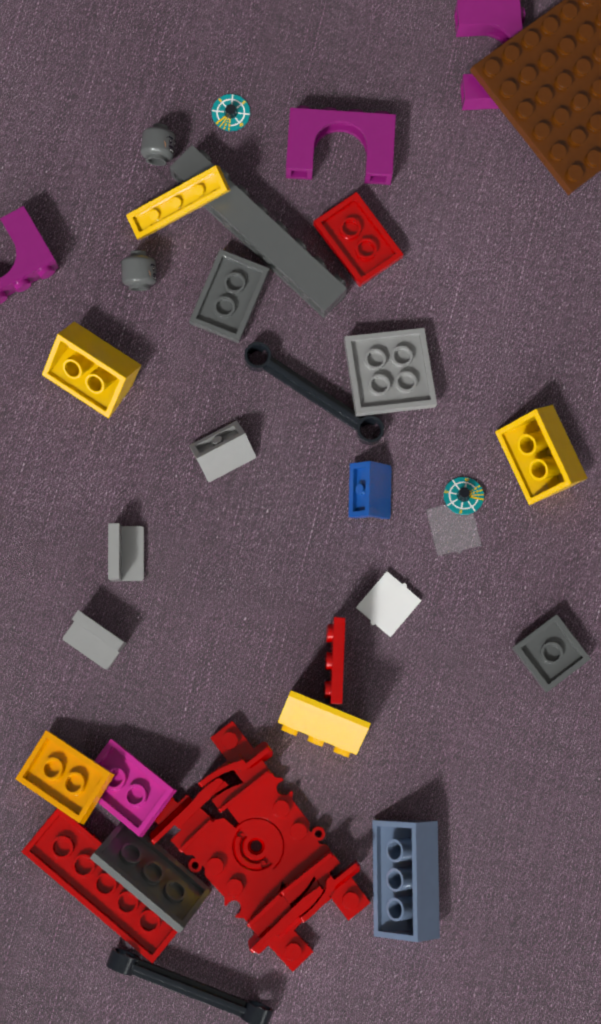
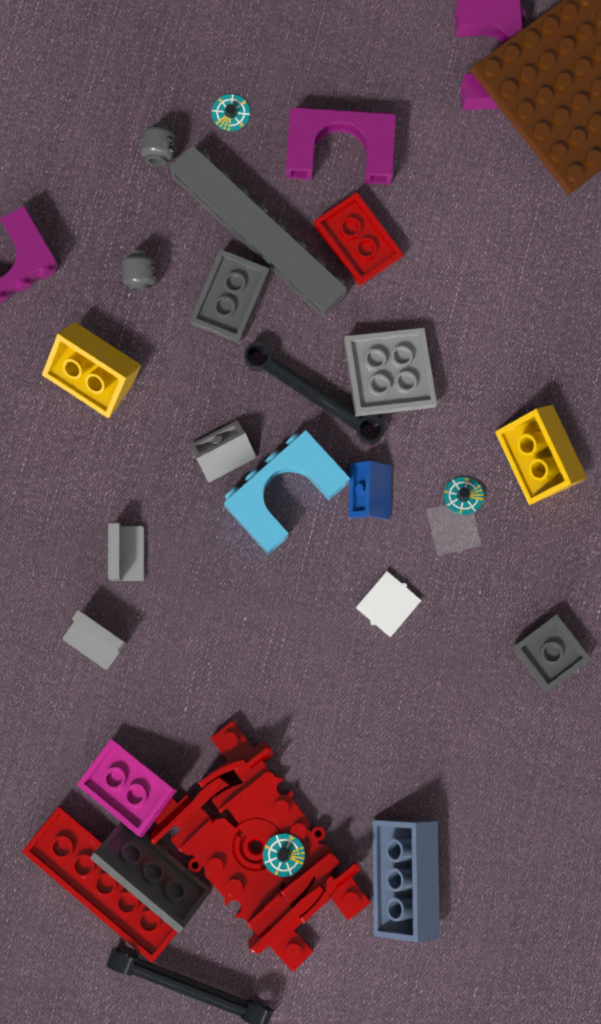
(65, 777): light orange plate -> none
(178, 202): yellow plate -> none
(283, 855): none -> teal piece
(300, 456): none -> medium azure arch
(323, 724): yellow slope -> none
(335, 661): red plate -> none

